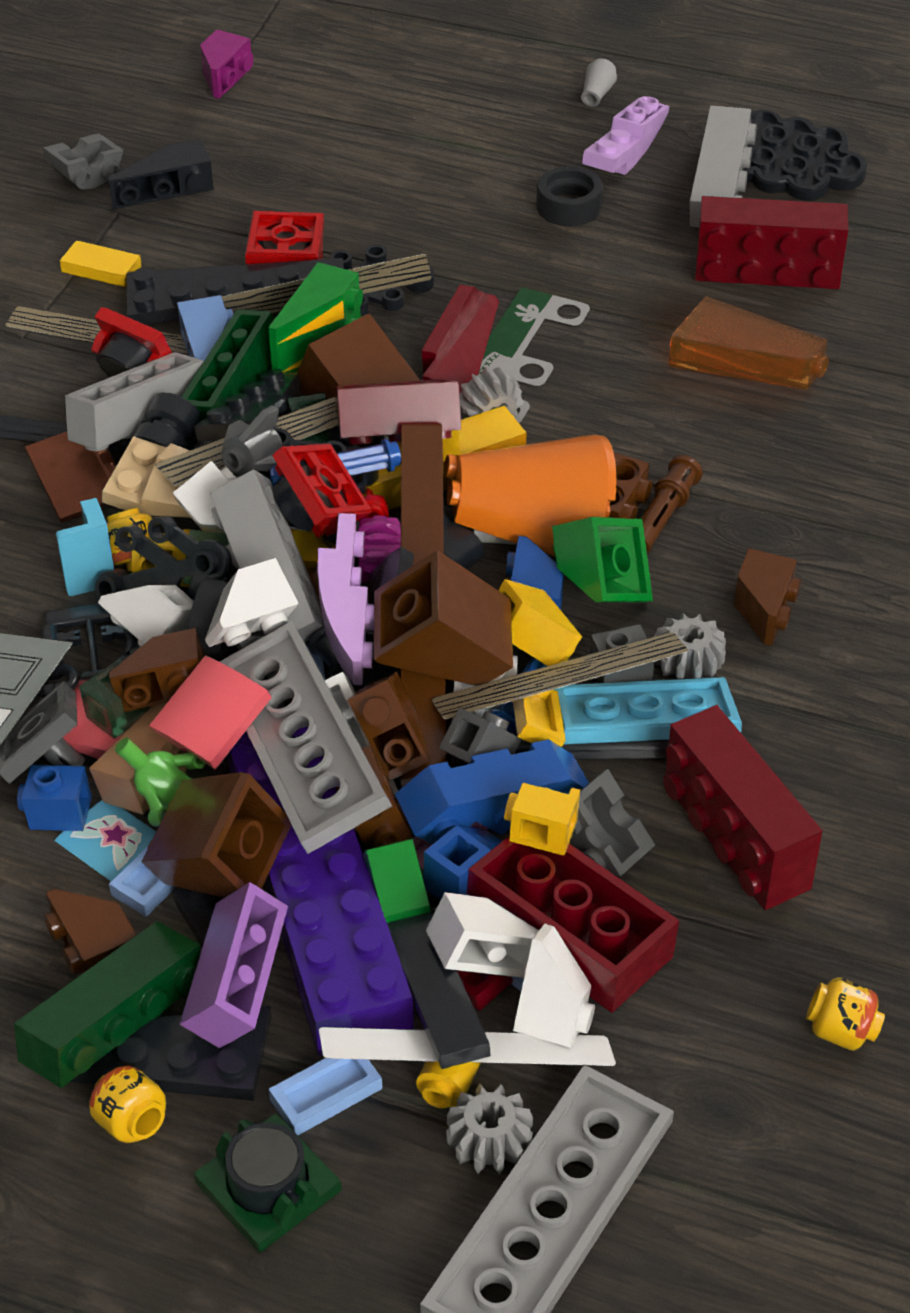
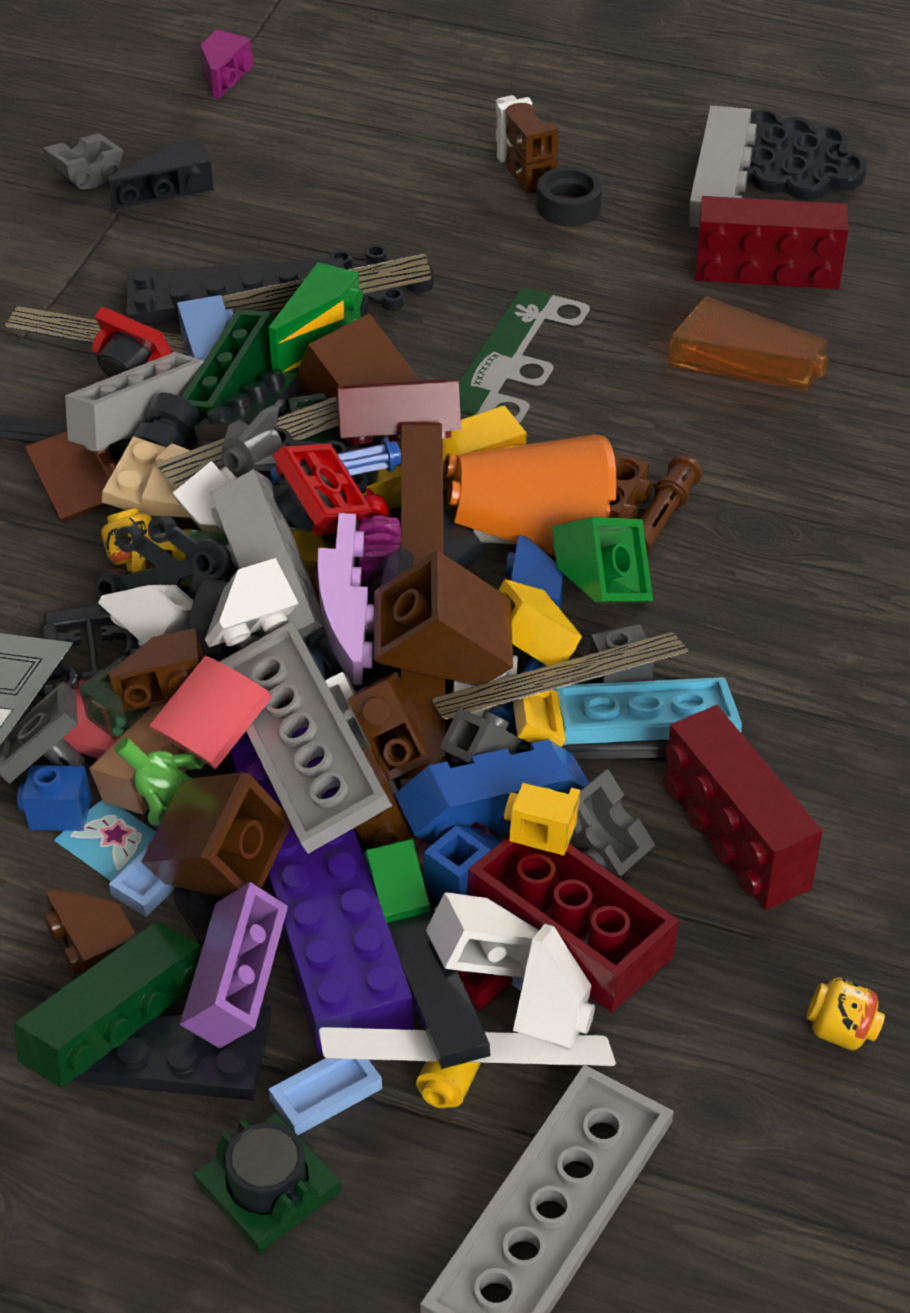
(85, 550): medium azure panel -> none
(99, 263): yellow tile -> none
(128, 1104): yellow head -> none
(284, 237): red piece -> none
(460, 336): dark red wedge -> none
(489, 392): light grey gear -> none
(489, 1128): light grey gear -> none
(525, 141): none -> reddish brown hips
(598, 80): light grey cone -> none
(629, 137): lavender slope -> none
(704, 646): light grey gear -> none
(764, 590): reddish brown slope -> none

